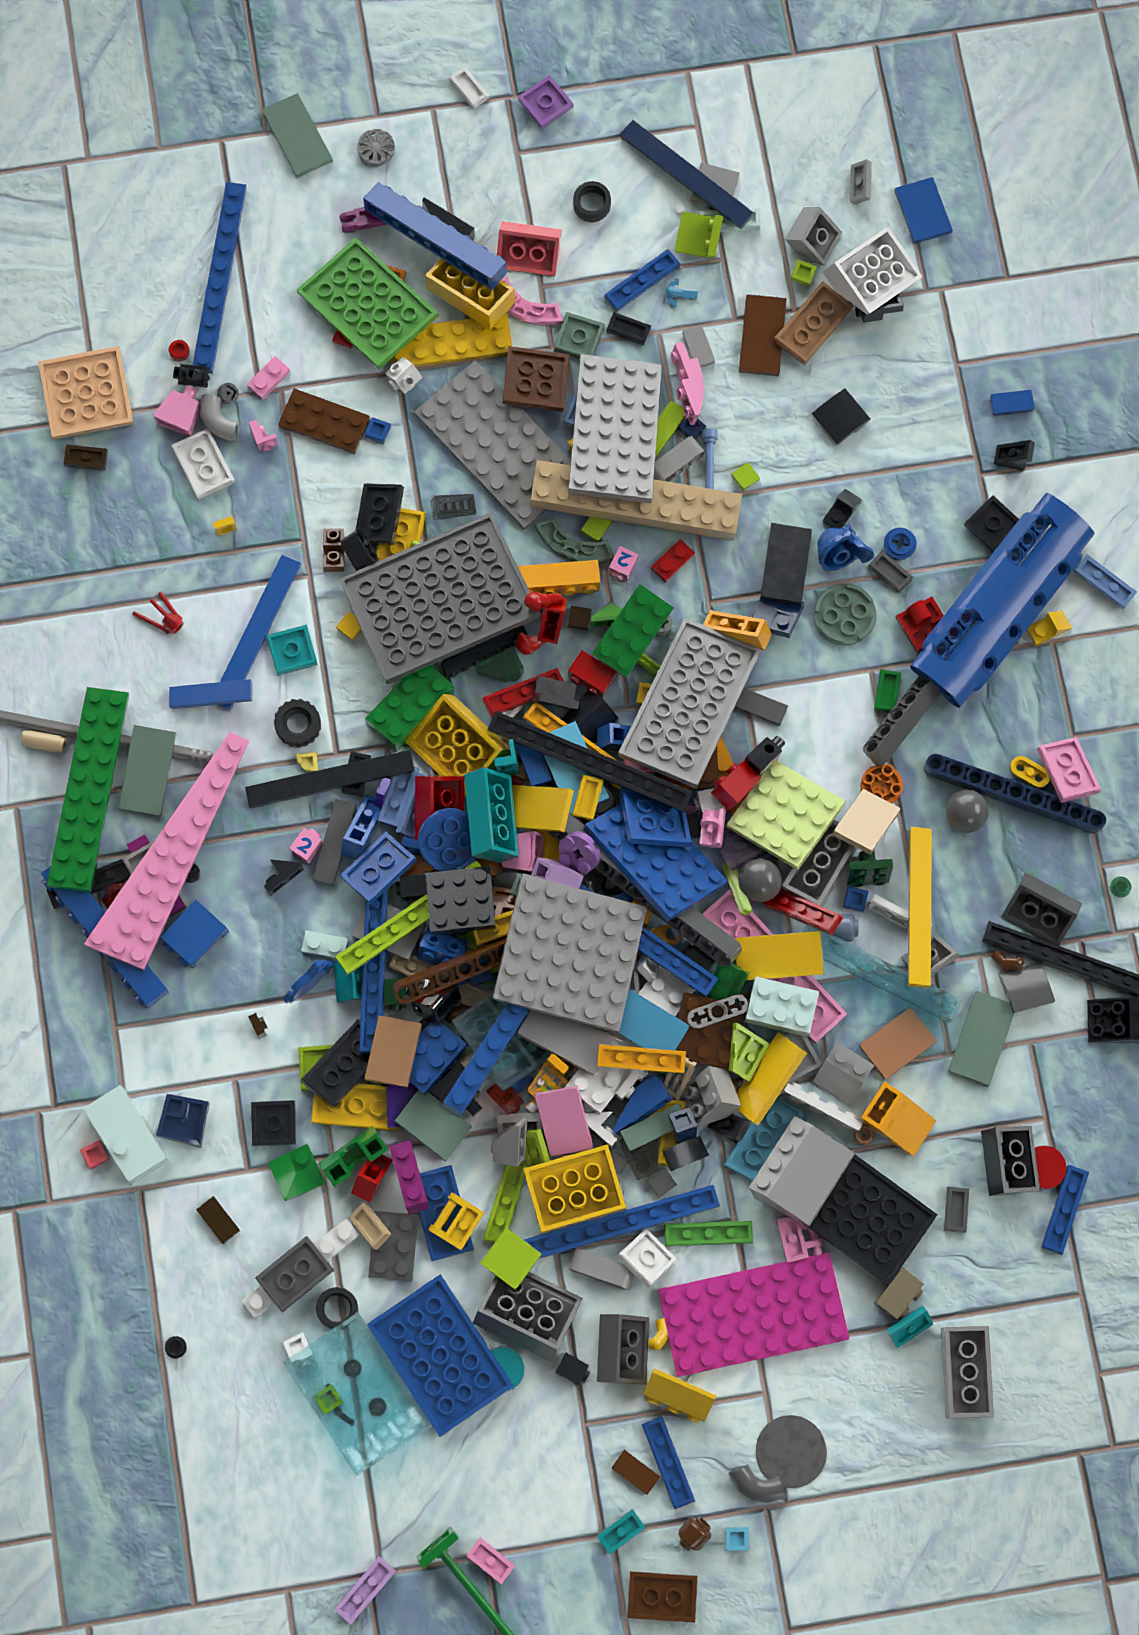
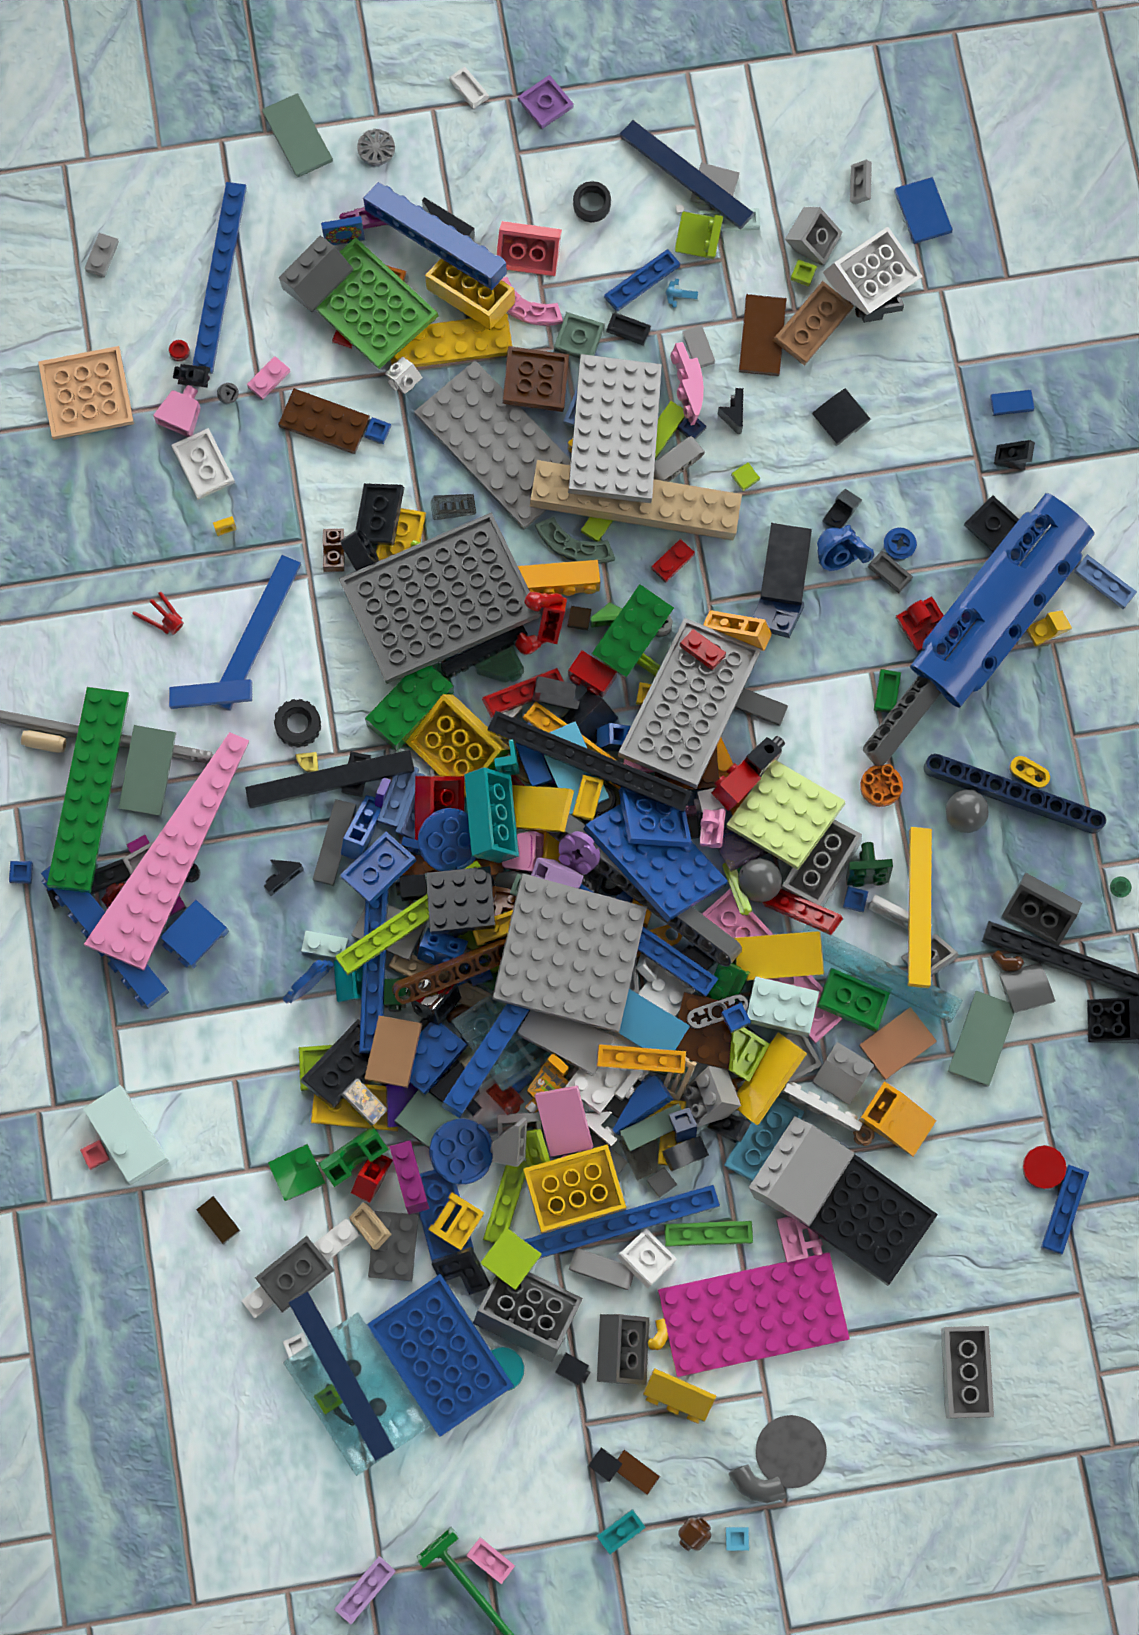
(21, 872): none -> blue tile
(85, 457): dark brown plate -> none
(101, 255): none -> light grey plate
(175, 1347): black plate -> none
(183, 1120): dark blue plate -> none
(214, 419): light grey cylinder -> none
(258, 1024): dark brown plate -> none
(262, 441): bright pink bracket -> none
(273, 1123): black plate -> none
(292, 650): teal tile -> none
(306, 845): bright pink brick -> none
(315, 274): none -> dark grey slope
(328, 1294): black tyre -> none
(341, 1376): none -> dark blue tile
(343, 230): none -> blue tile
(349, 626): yellow tile -> none
(364, 1102): none -> tile
(461, 1151): none -> blue tile
(463, 1264): none -> black plate
(605, 1464): none -> black panel
(623, 564): bright pink brick -> none
(662, 1596): reddish brown plate -> none
(668, 1462): blue tile -> none
(702, 649): none -> plate
(709, 438): medium blue piece -> none
(734, 414): none -> black slope
(736, 1017): none -> blue plate
(845, 614): sand green tile -> none
(847, 929): sand blue head -> none
(853, 1000): none -> green tile
(866, 821): tan tile -> none
(899, 1294): dark tan brick -> none
(910, 1326): teal plate -> none
(956, 1209): dark grey tile -> none
(1010, 1160): black slope -> none
(1068, 769): bright pink tile -> none

